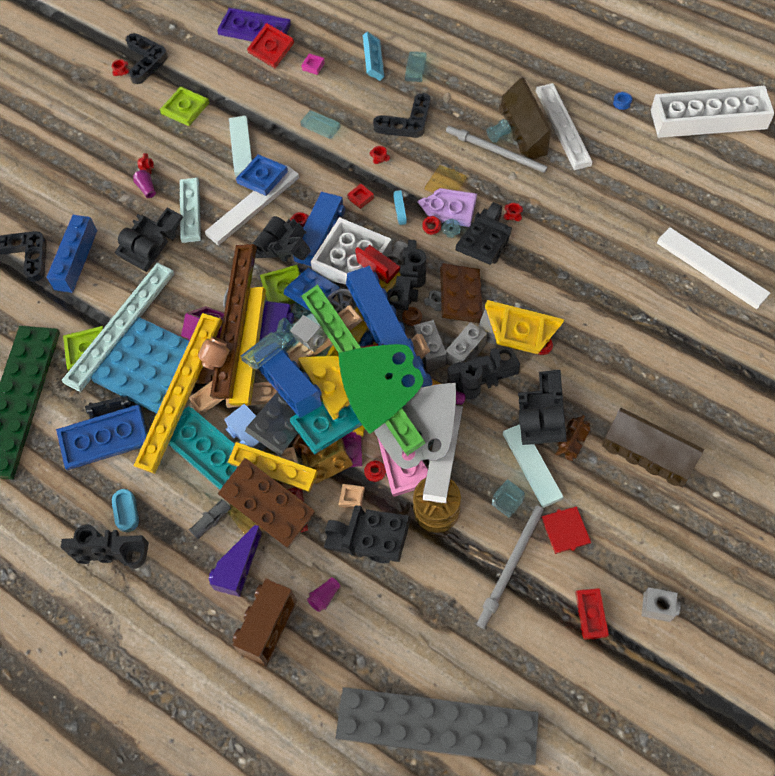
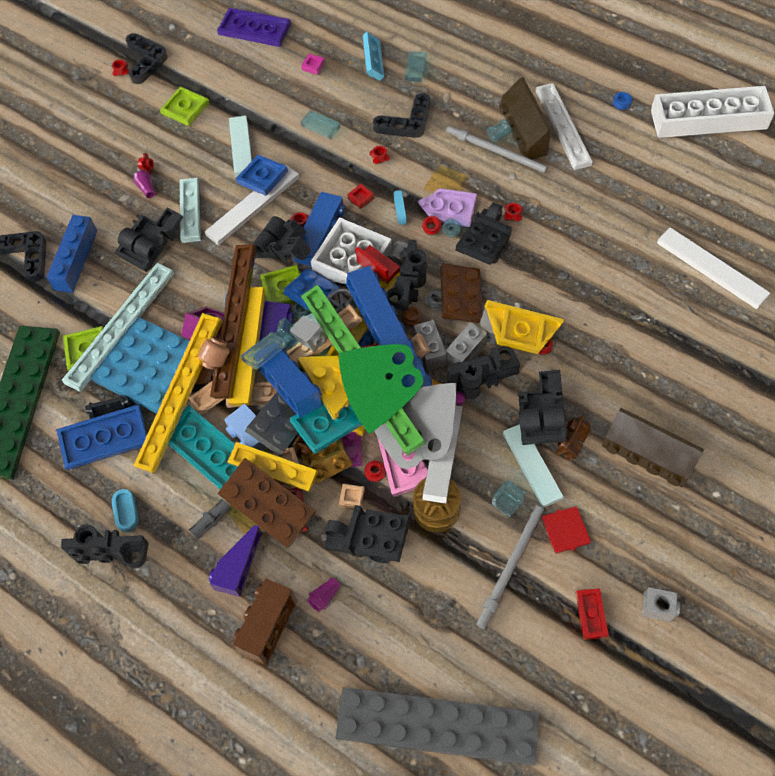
(270, 45): red plate -> none

